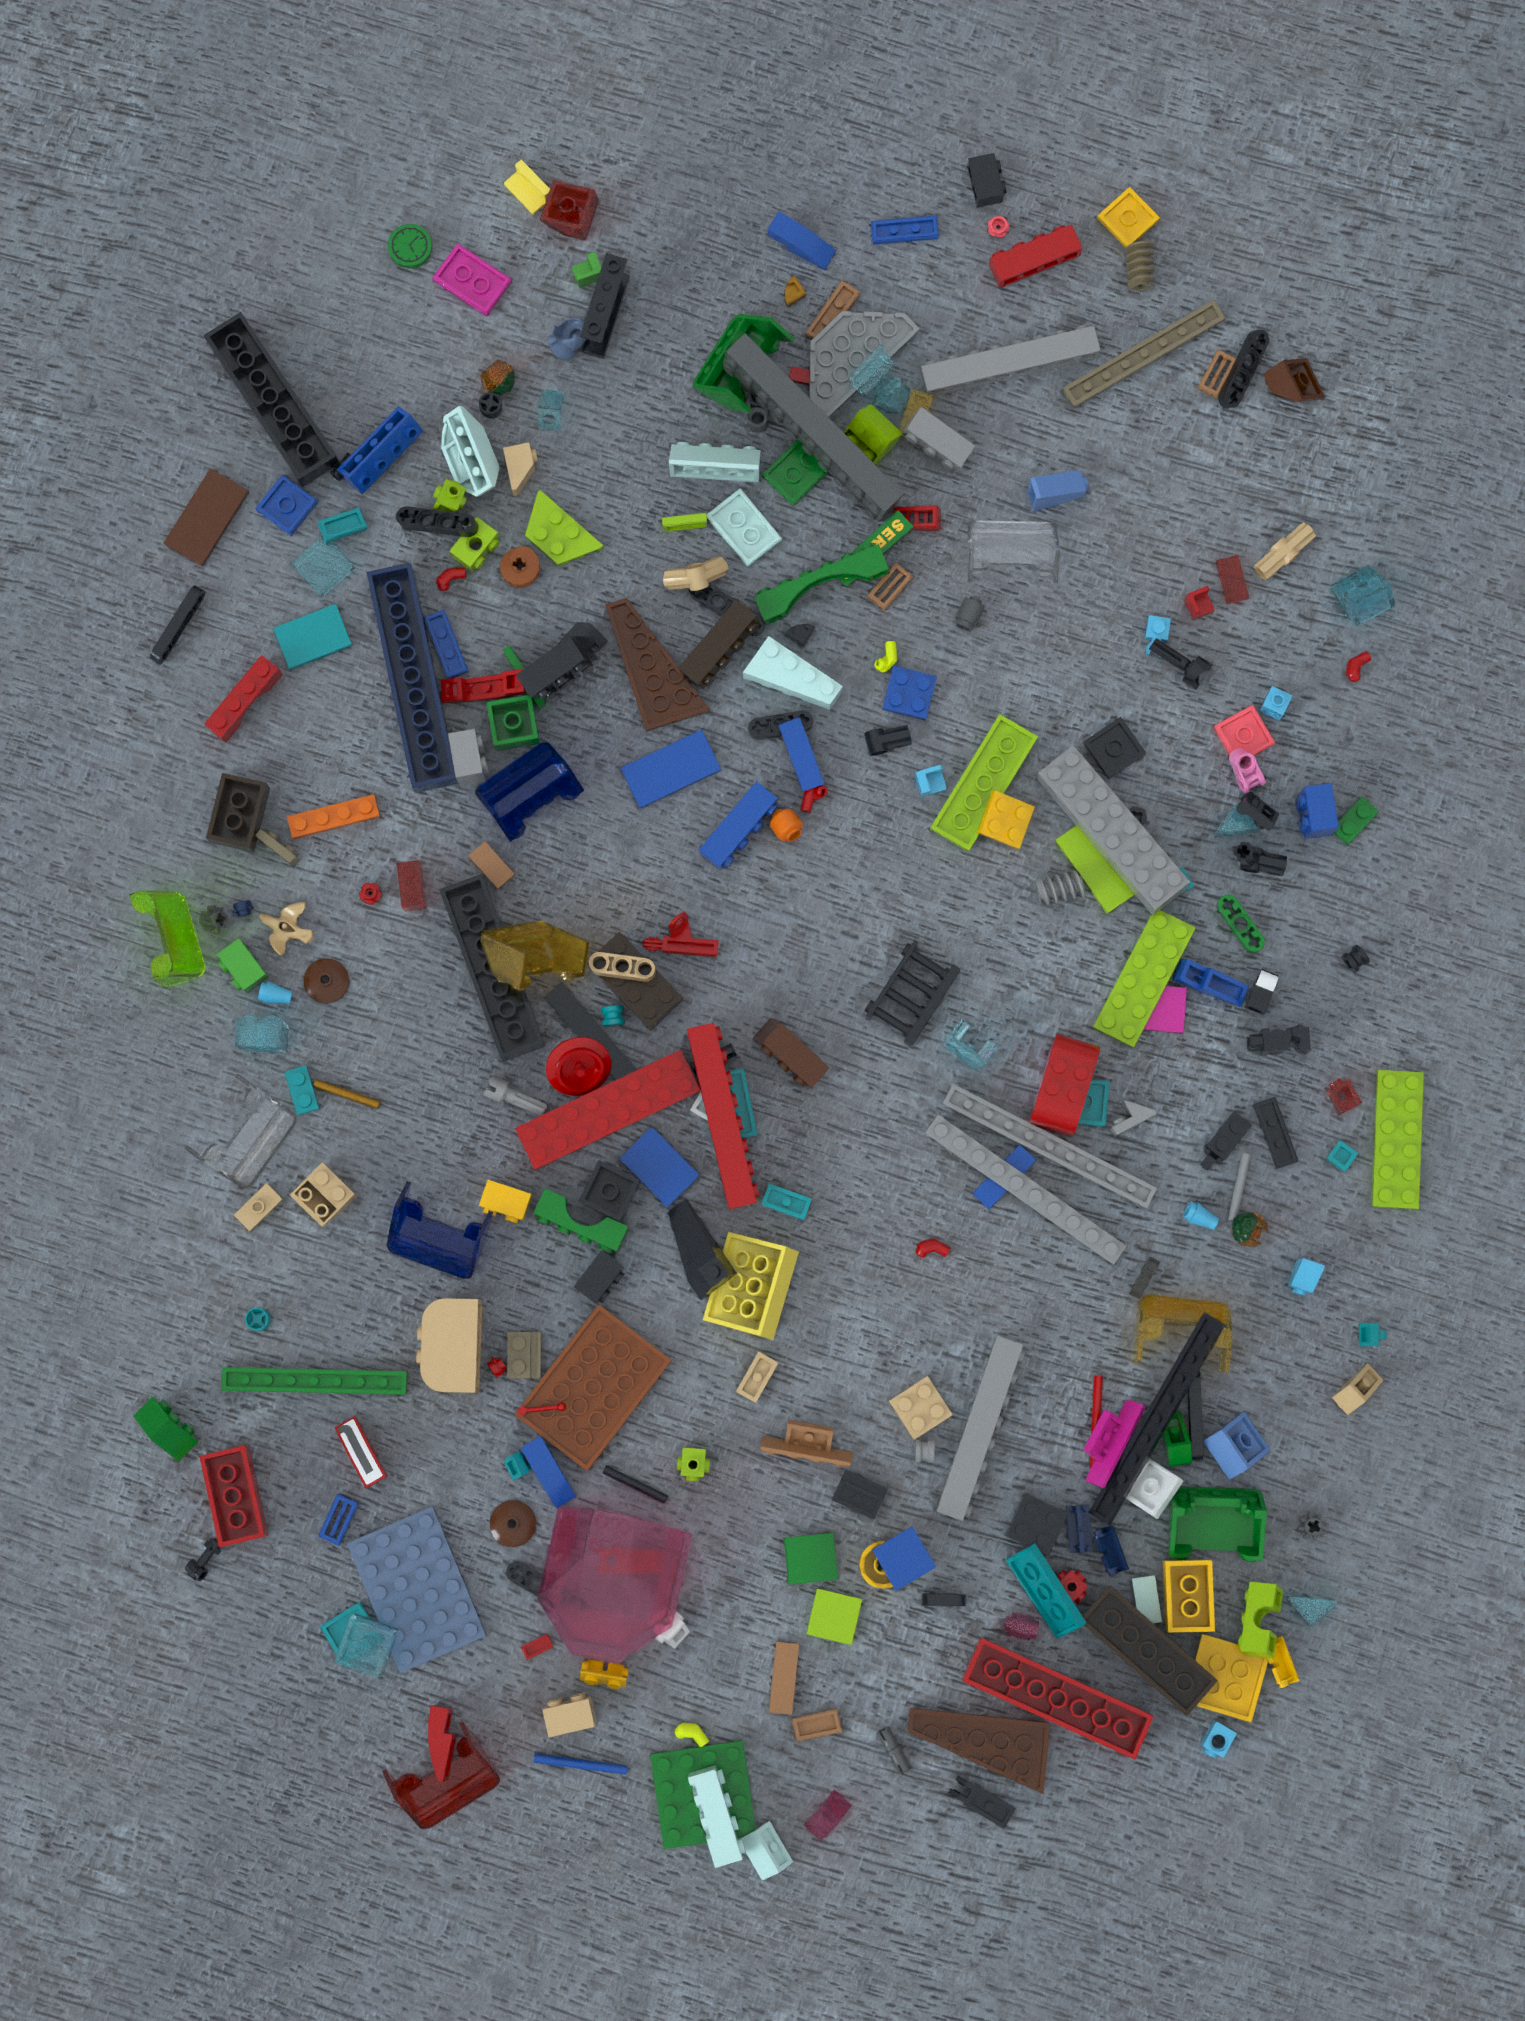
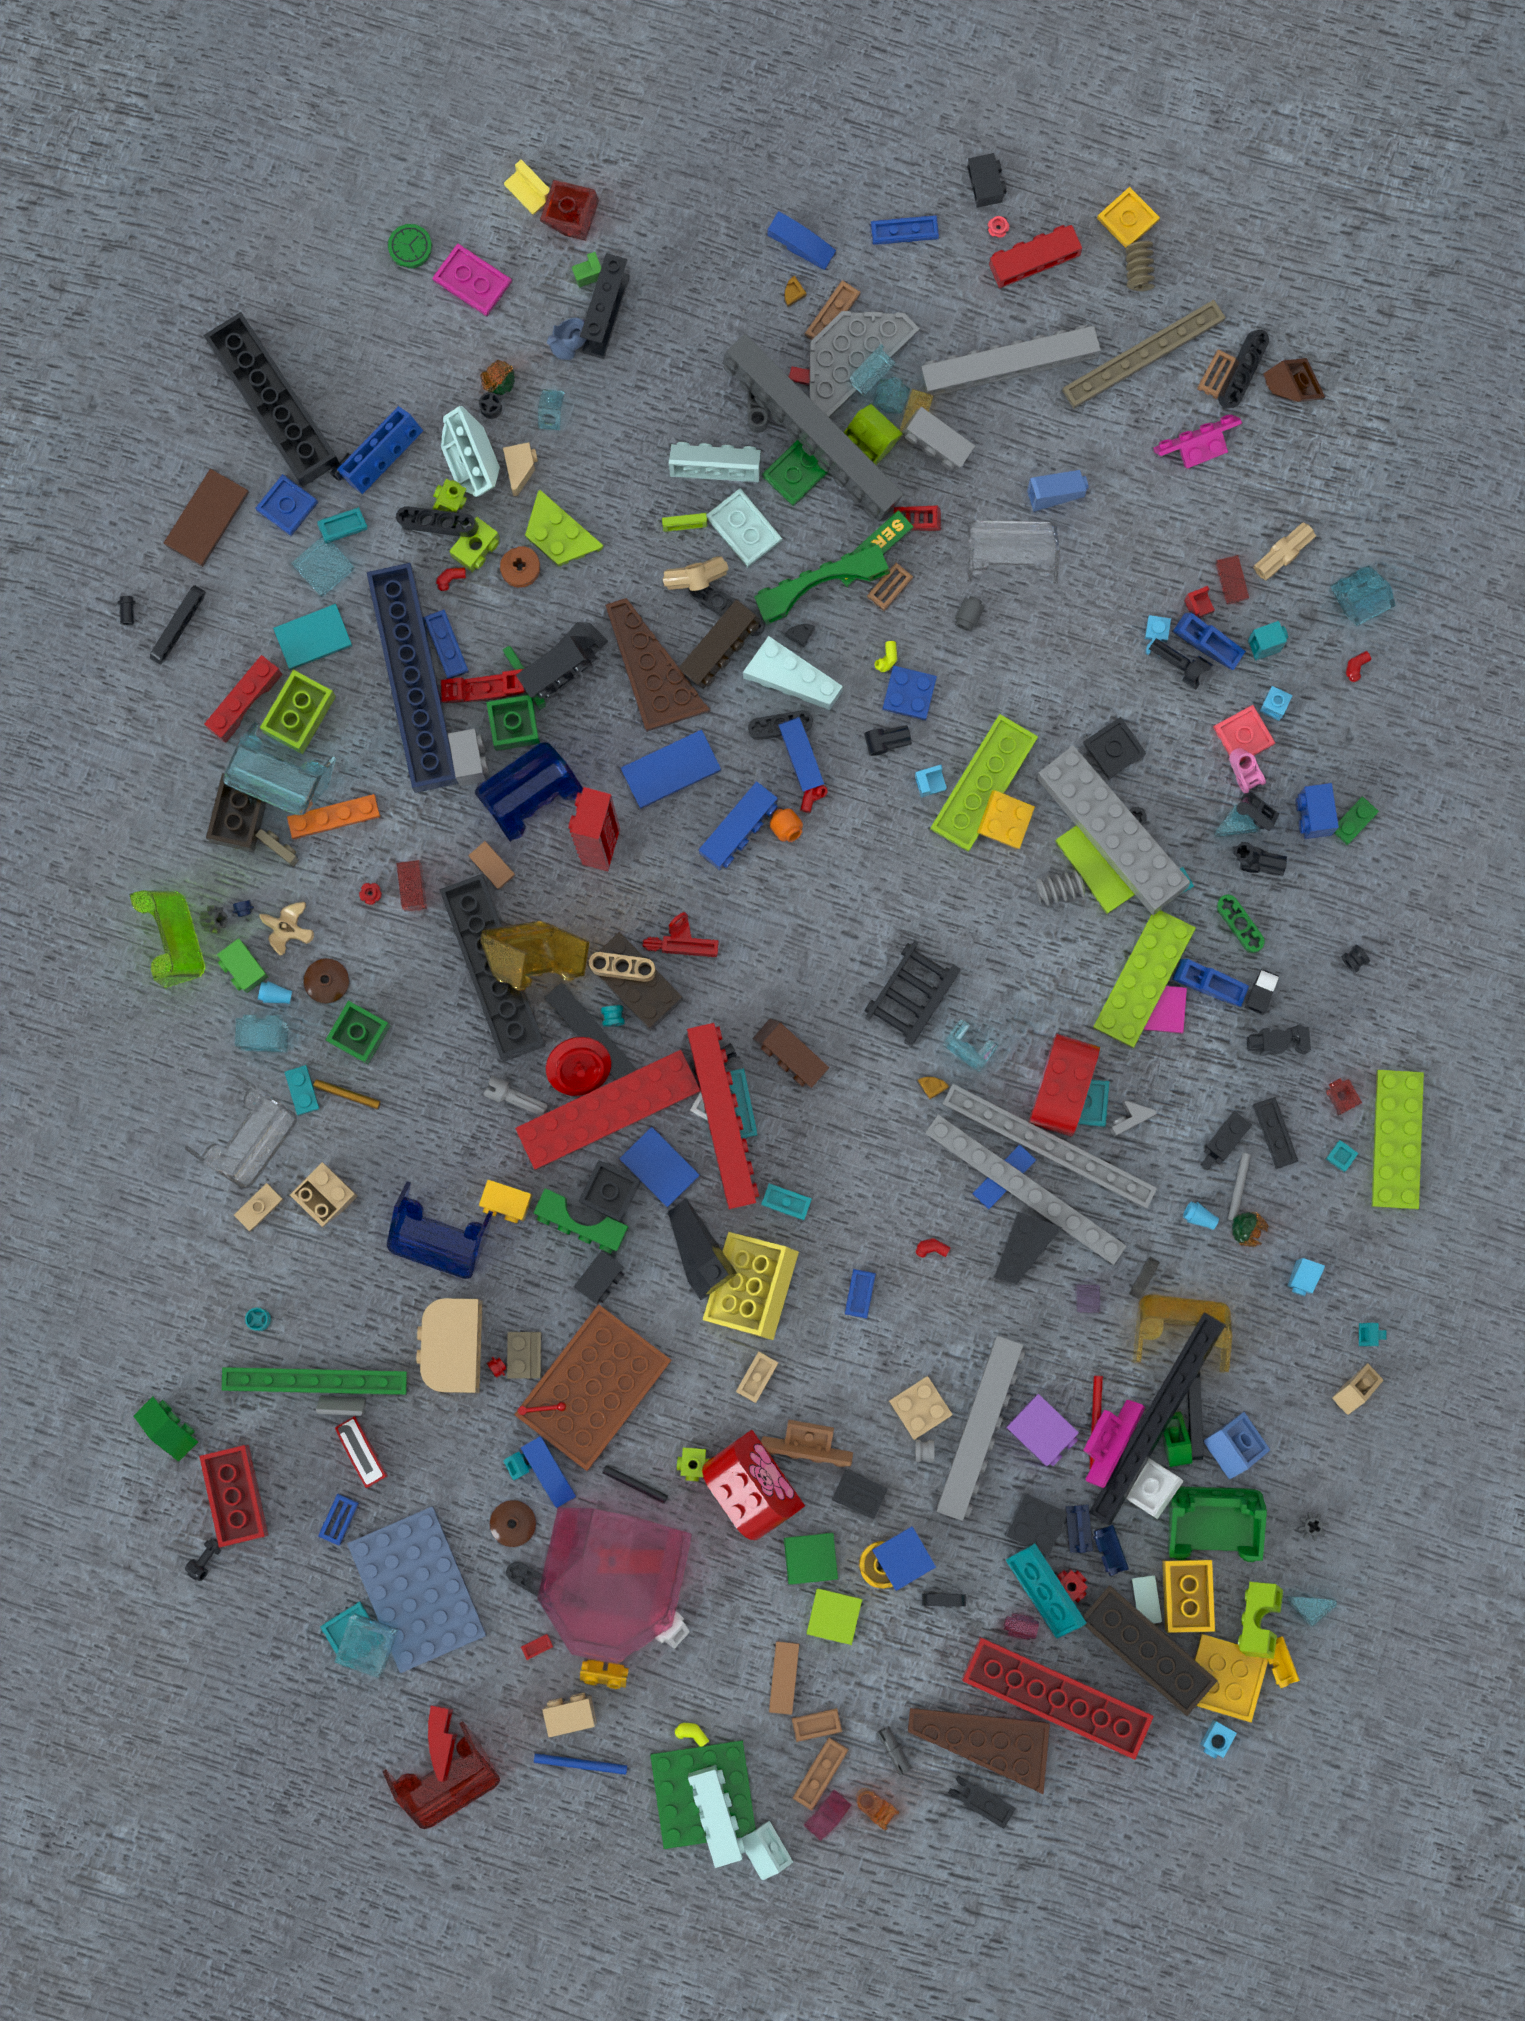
(126, 610): none -> black pin
(275, 779): none -> clear light blue windscreen
(297, 712): none -> lime brick
(341, 1405): none -> light grey slope
(358, 1032): none -> green brick
(595, 828): none -> red brick
(712, 377): green windscreen -> none
(751, 1487): none -> red brick
(820, 1773): none -> medium nougat tile
(860, 1293): none -> blue plate
(877, 1809): none -> clear orange piece
(932, 1086): none -> pearl gold tile
(1024, 1245): none -> black wedge
(1043, 1431): none -> medium lavender brick
(1088, 1298): none -> clear purple panel
(1200, 444): none -> dark pink bracket
(1209, 640): none -> blue slope
(1267, 640): none -> teal brick

